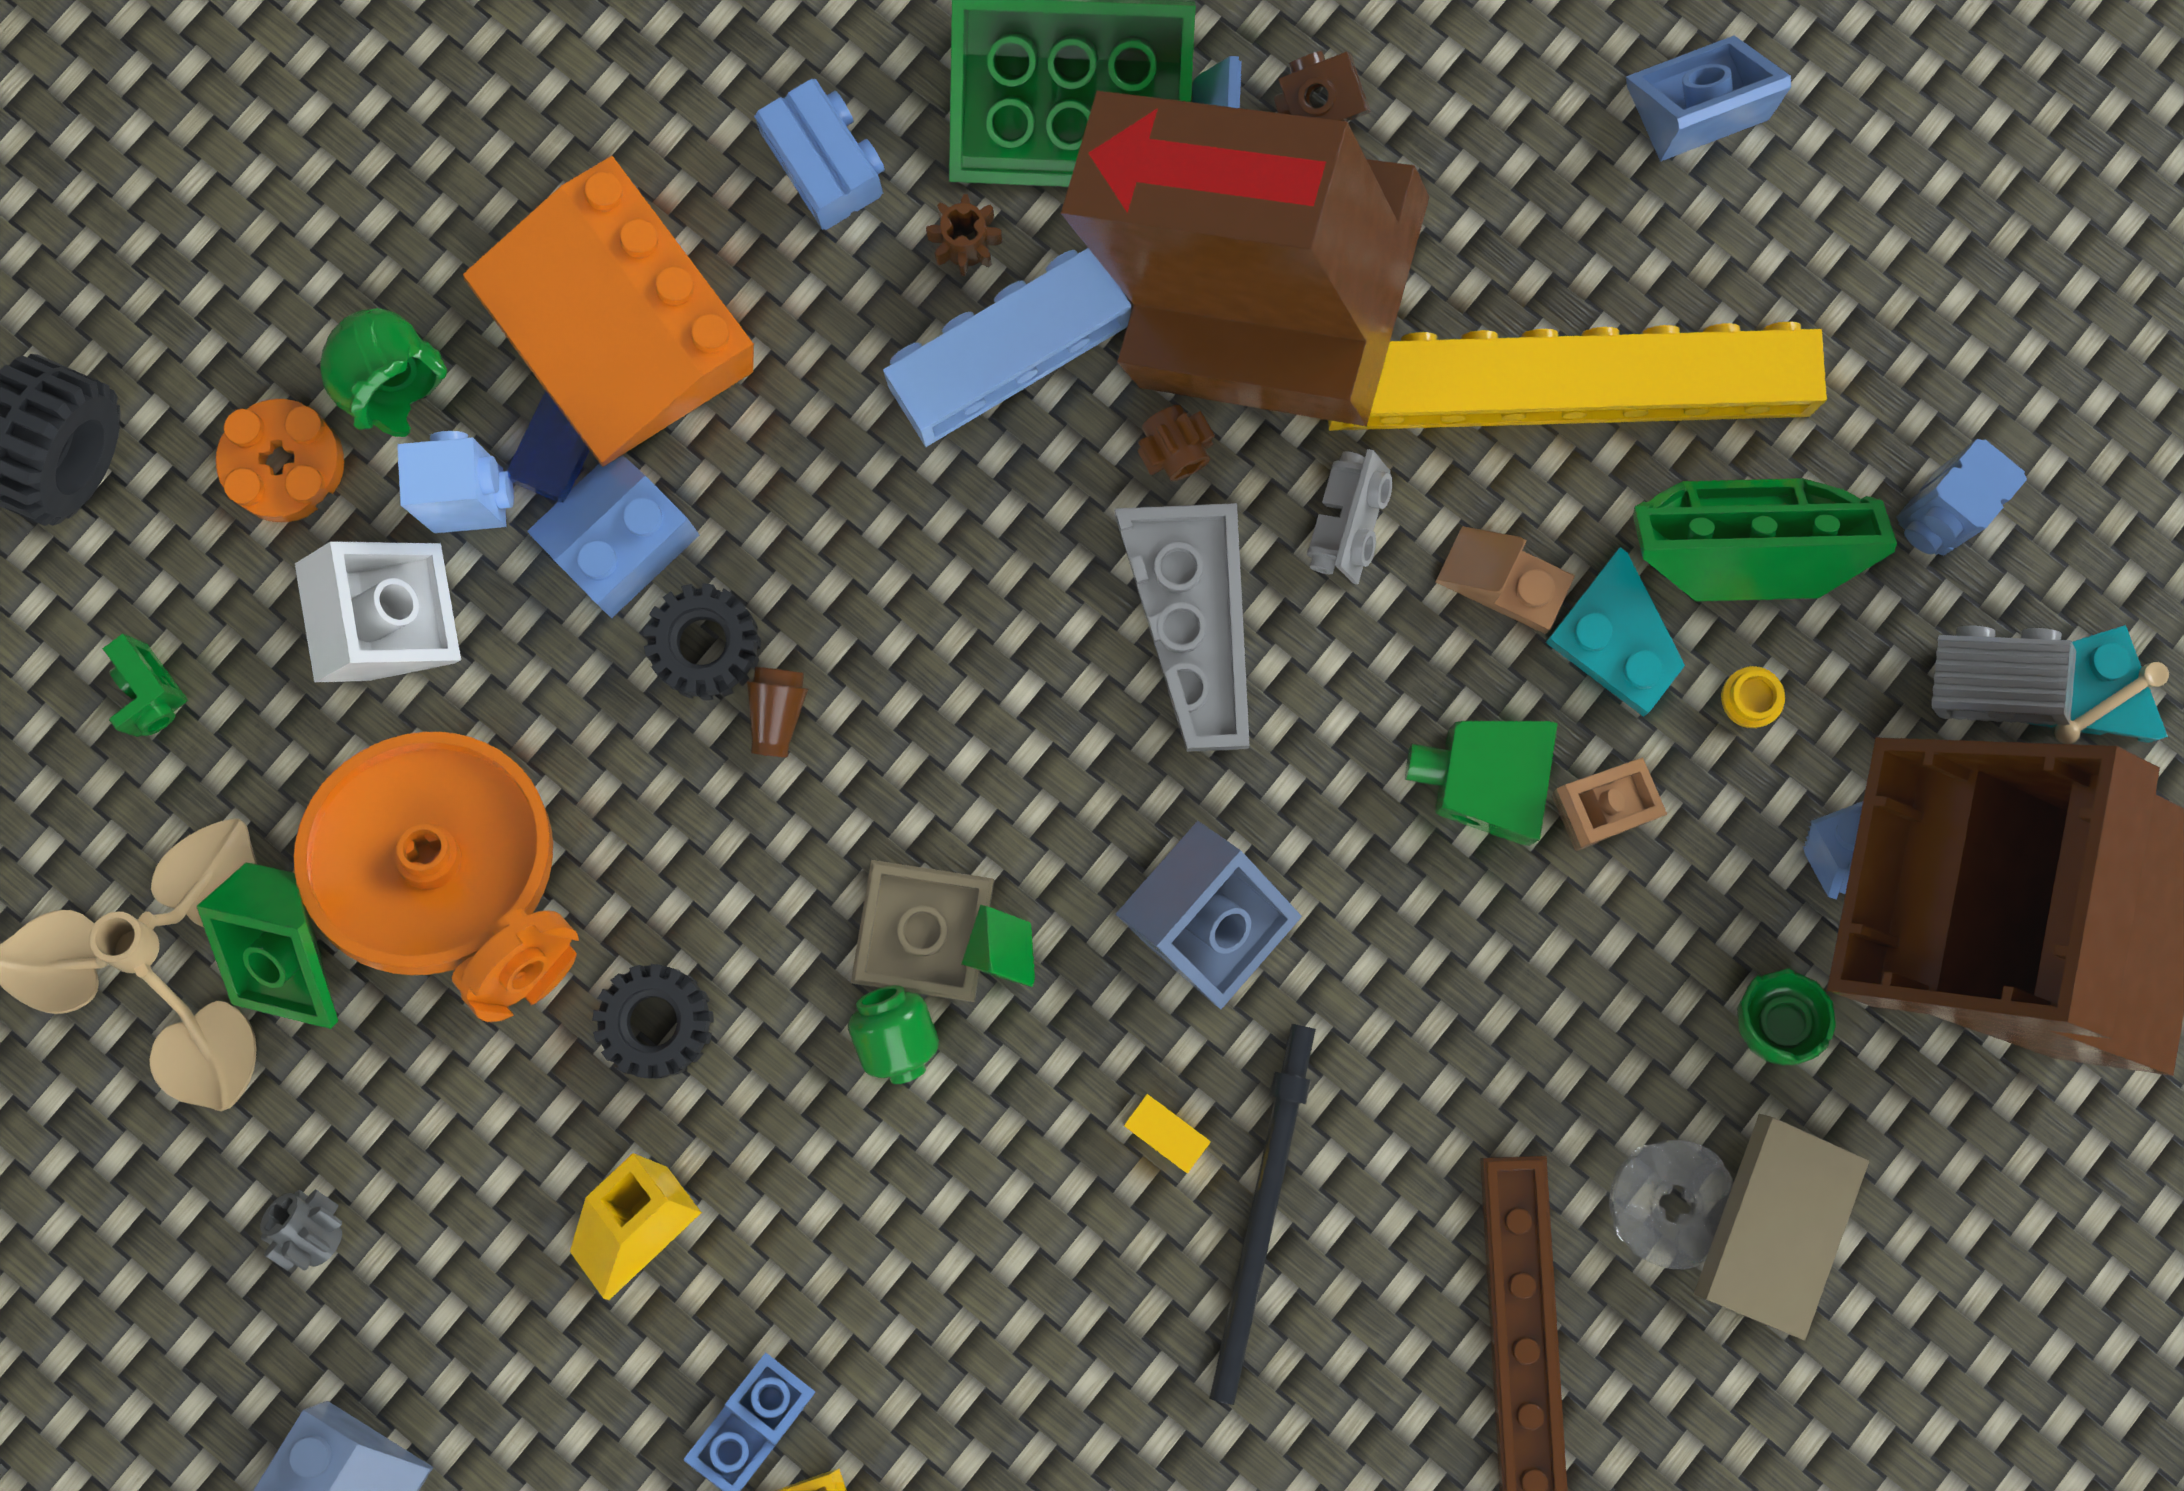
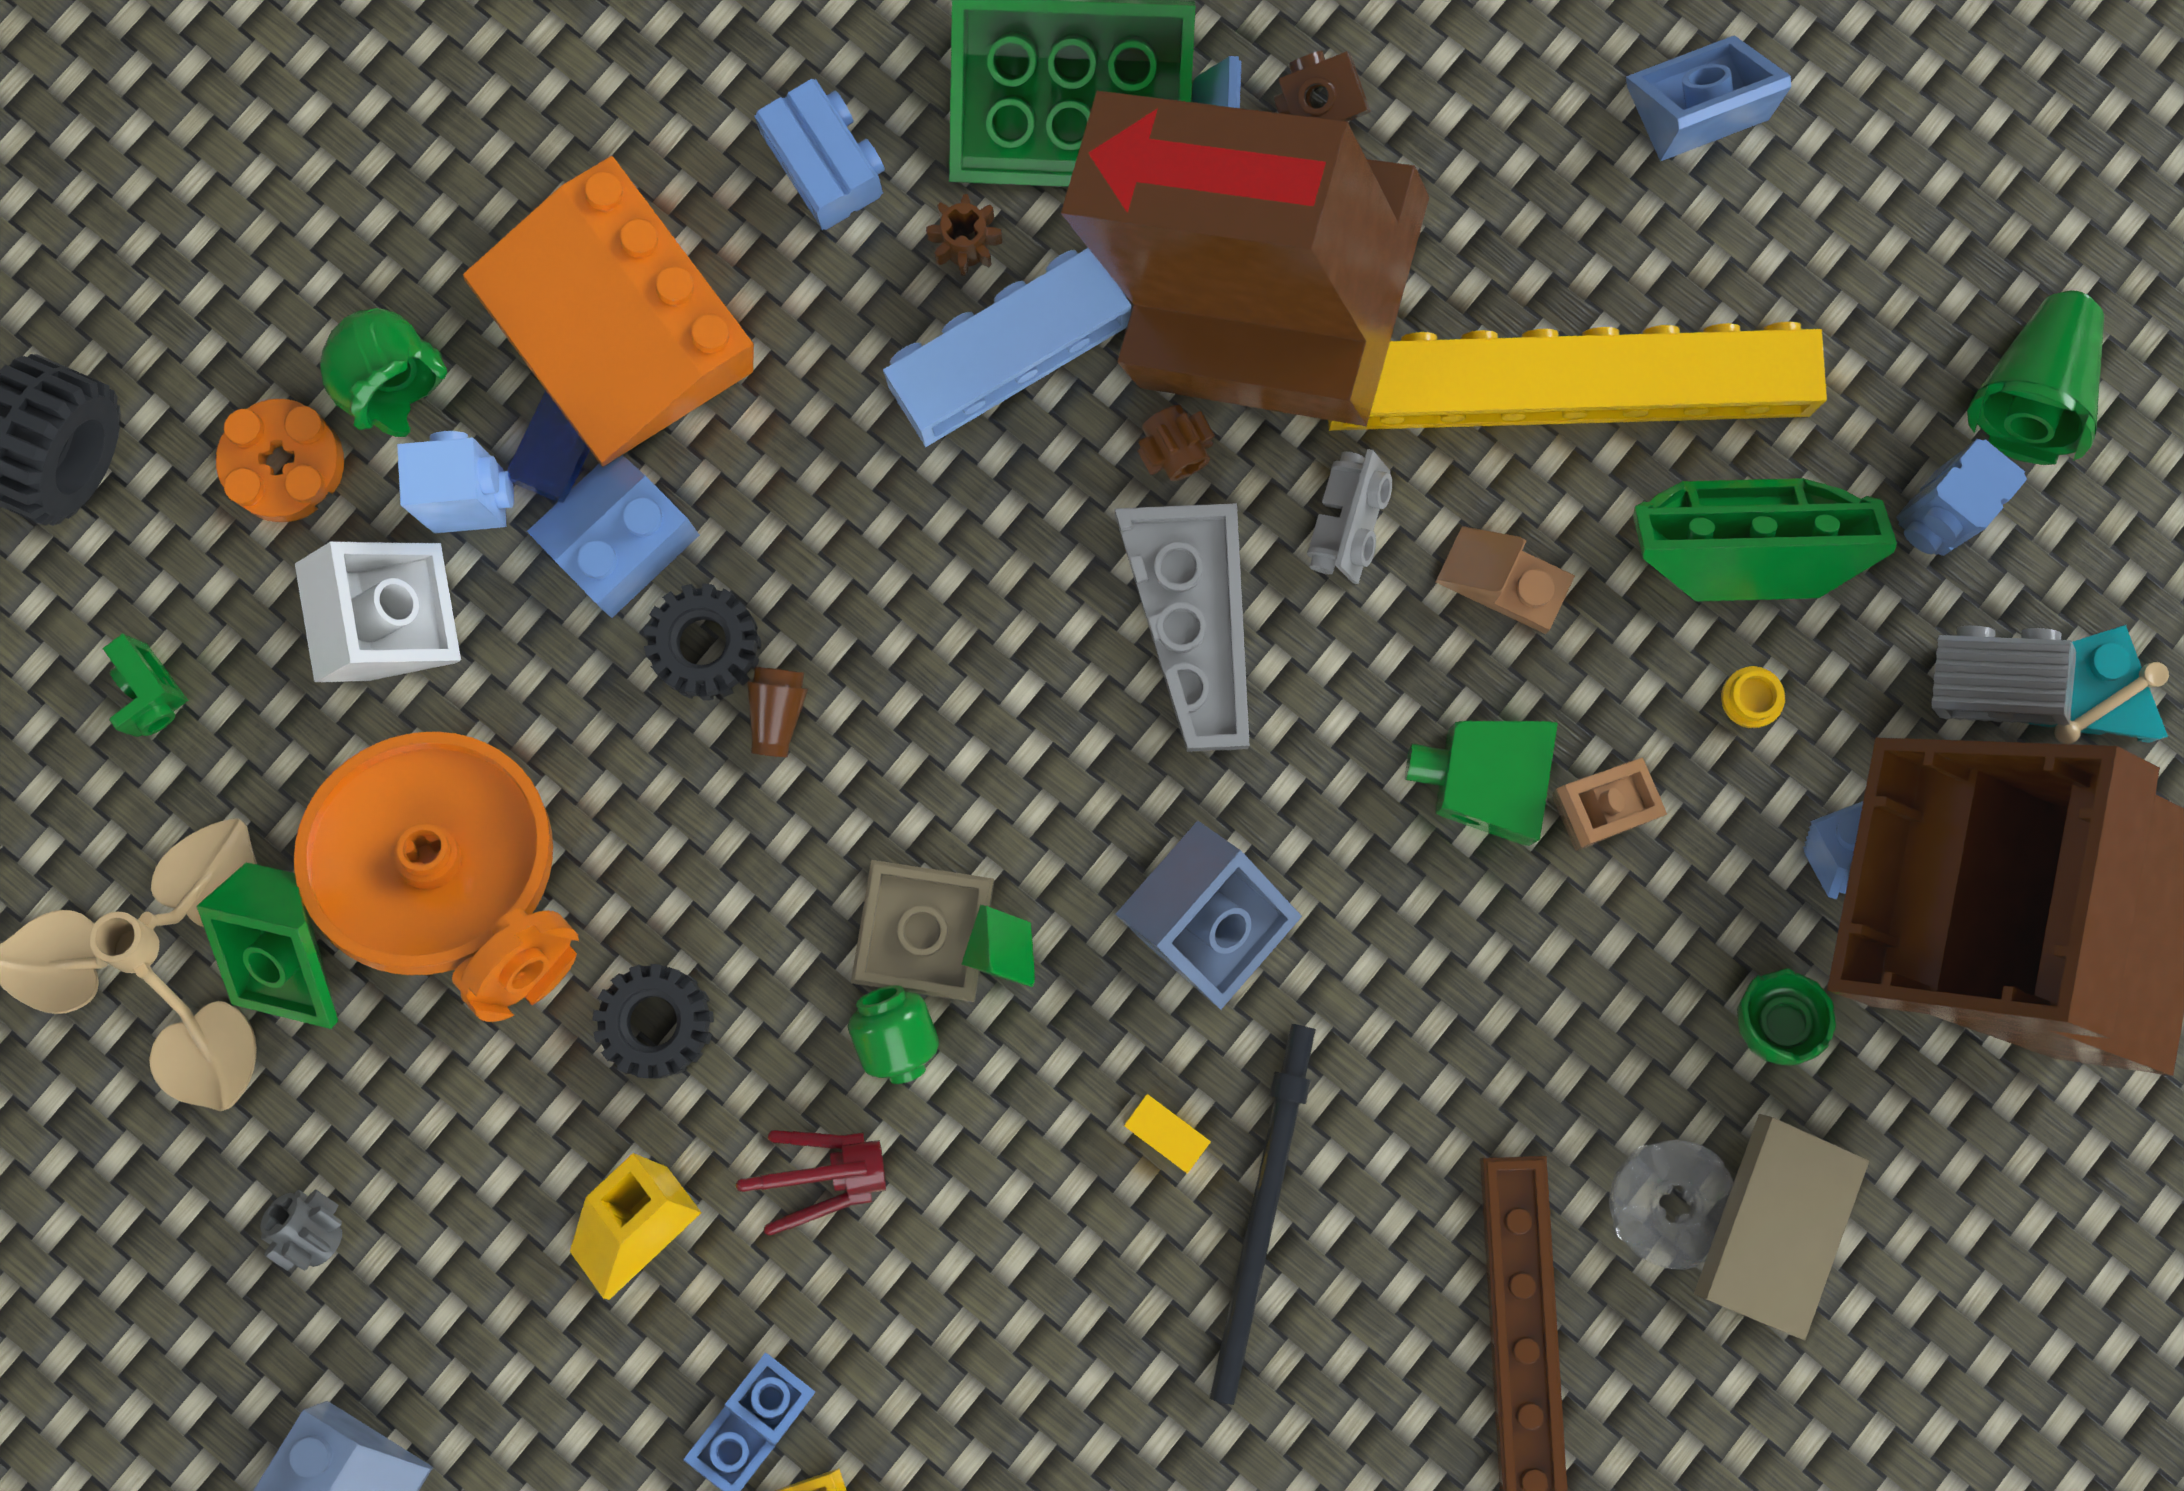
(854, 1169): none -> dark red plant
(1620, 637): teal wing -> none
(2046, 384): none -> green cone

